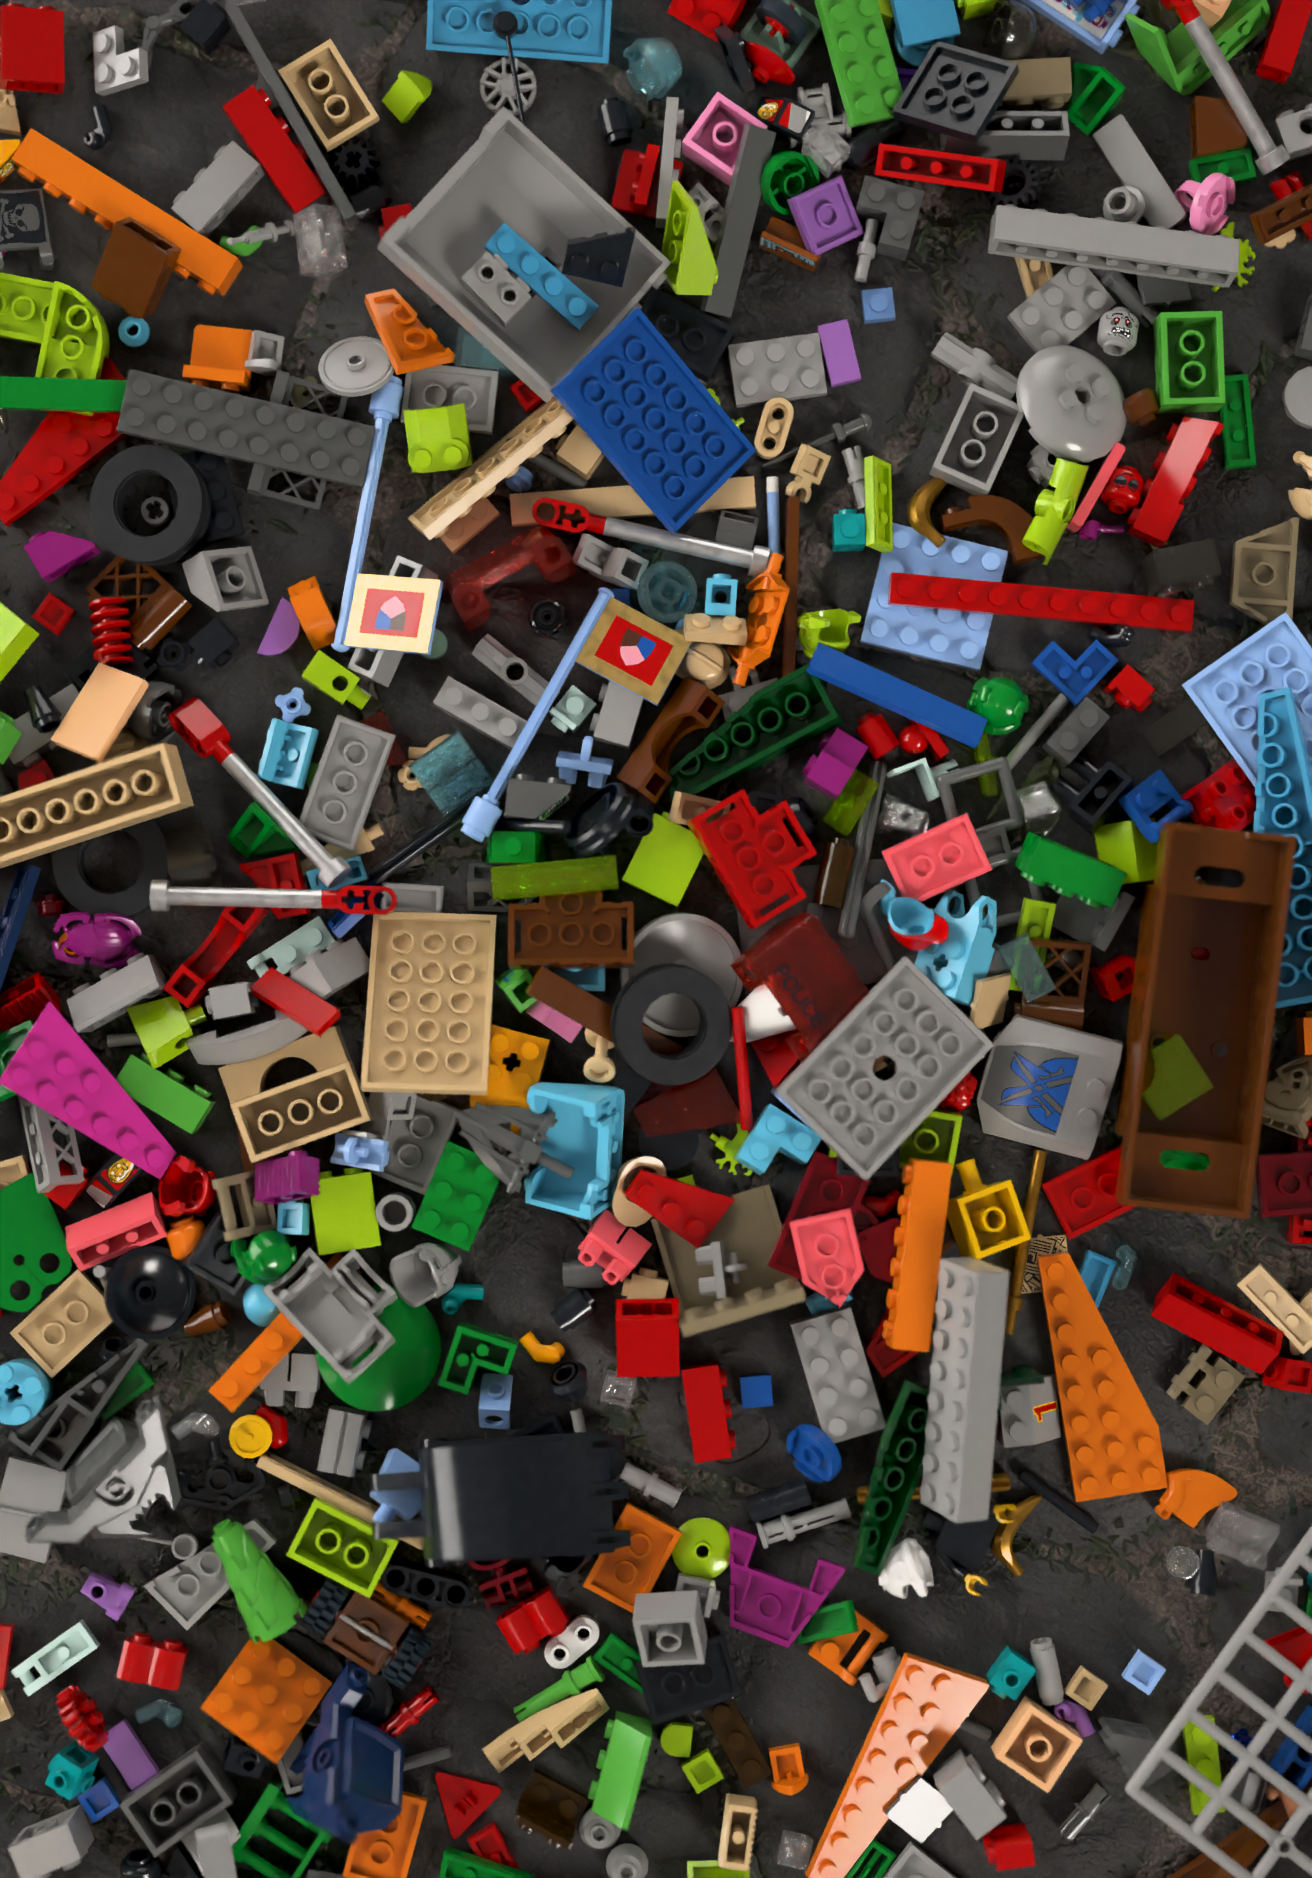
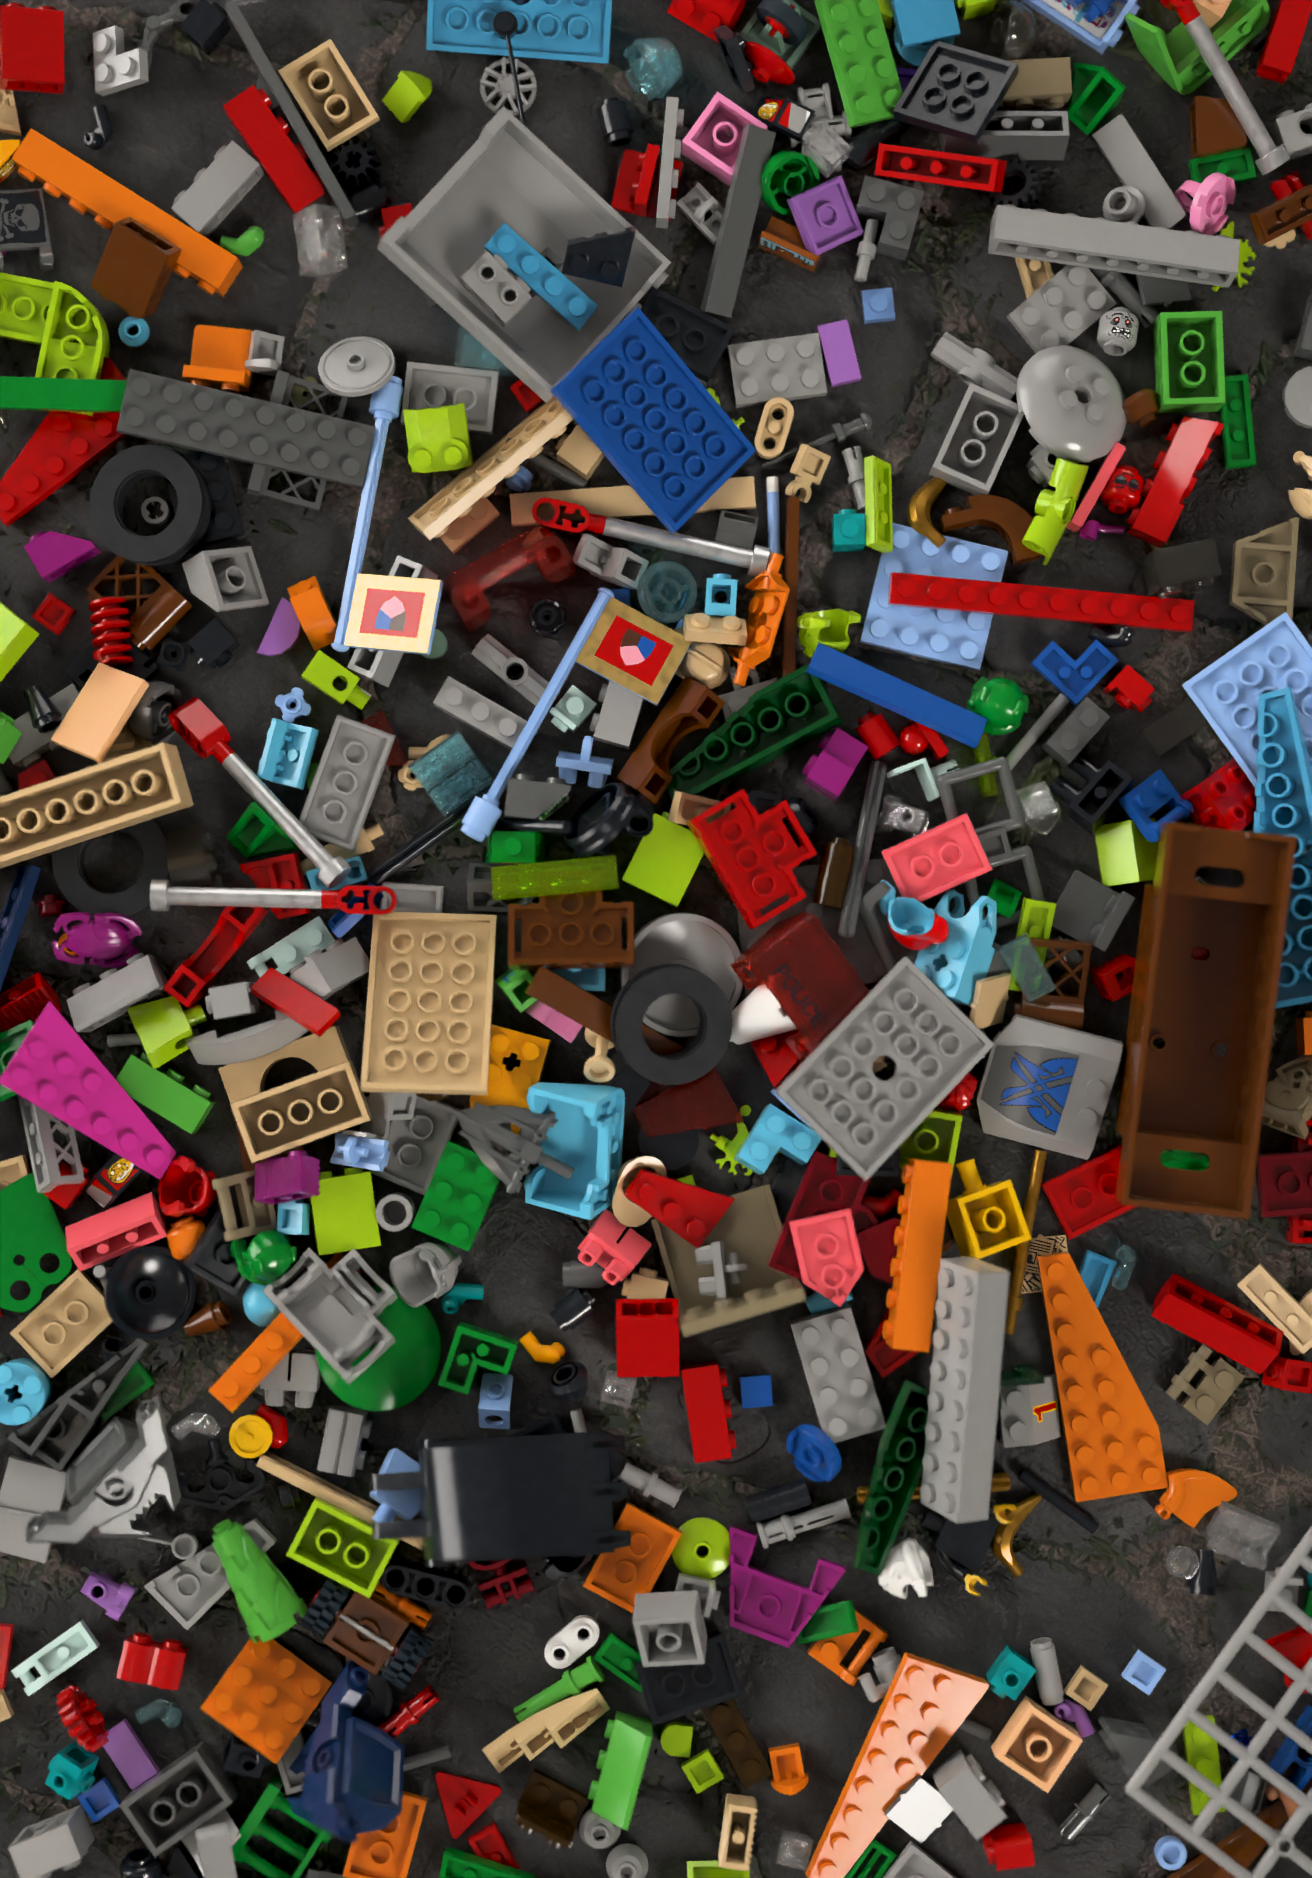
(269, 232): light grey piece -> none
(403, 335): orange wing -> none
(532, 1620): red brick -> none
(687, 247): lime slope -> none
(742, 1068): red bar -> none
(851, 802): clear neon green plate -> none
(1005, 897): none -> green plate
(1069, 871): green brick -> none
(1170, 1852): none -> light blue tile
(1176, 1078): clear neon green tile -> none

